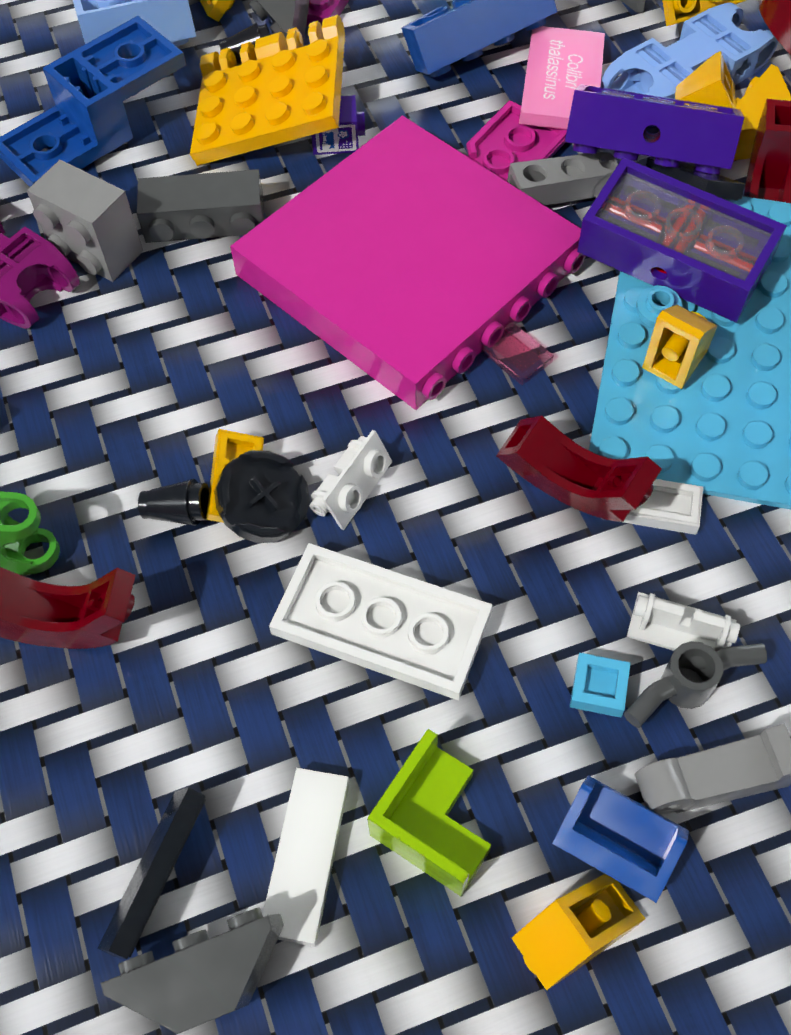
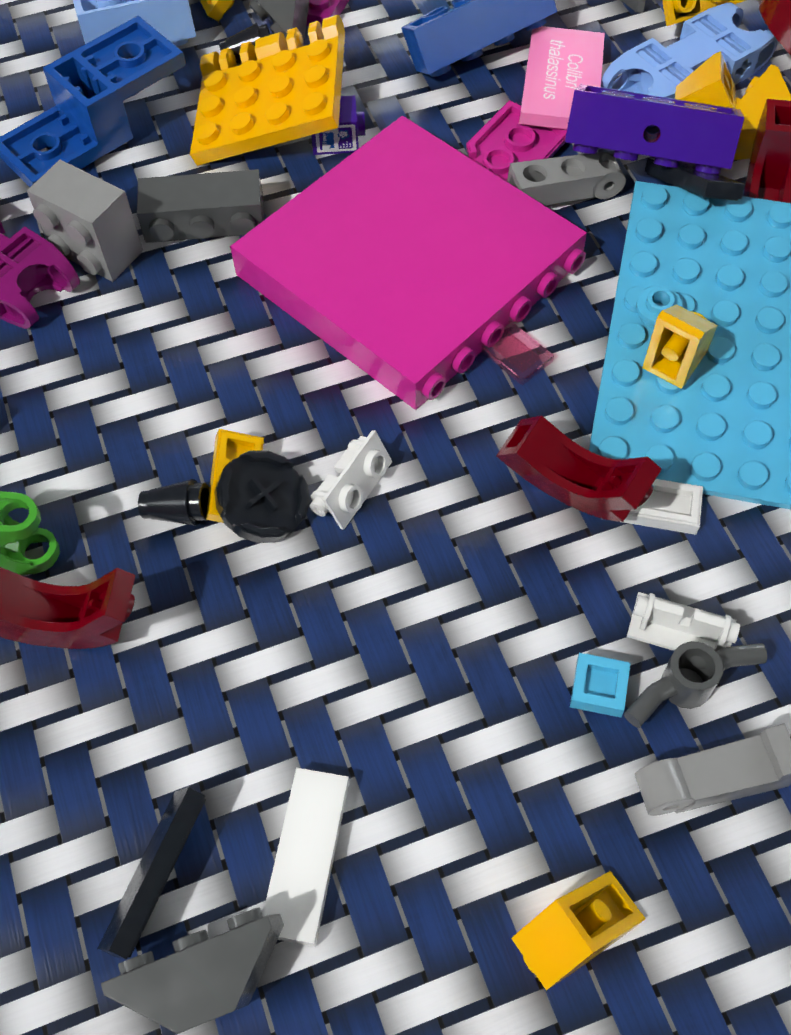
(382, 620): white plate -> none
(415, 820): lime panel -> none
(622, 838): blue panel -> none
(680, 238): brick -> none

